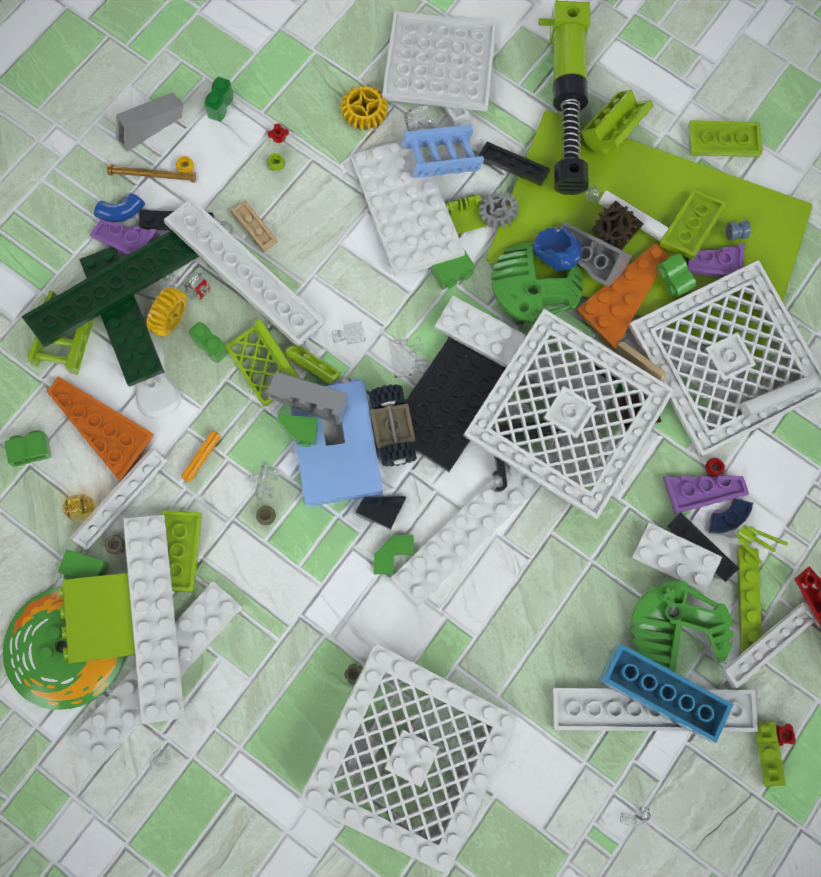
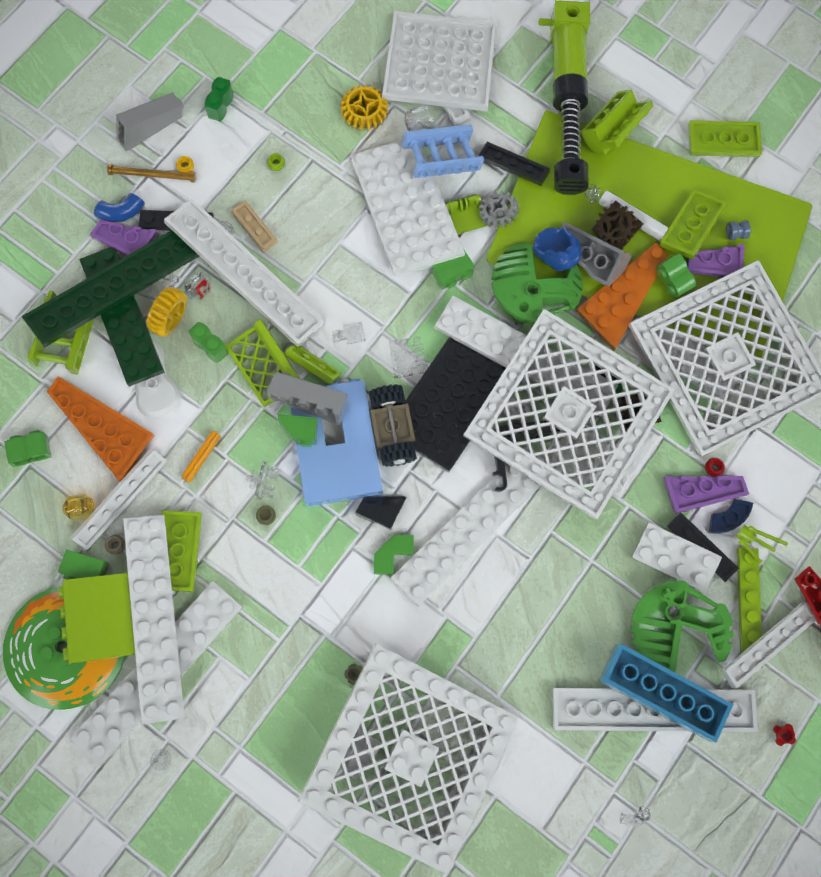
(278, 138): red plate -> none
(640, 361): tan tile -> none
(770, 754): lime plate -> none
(779, 396): white brick -> none

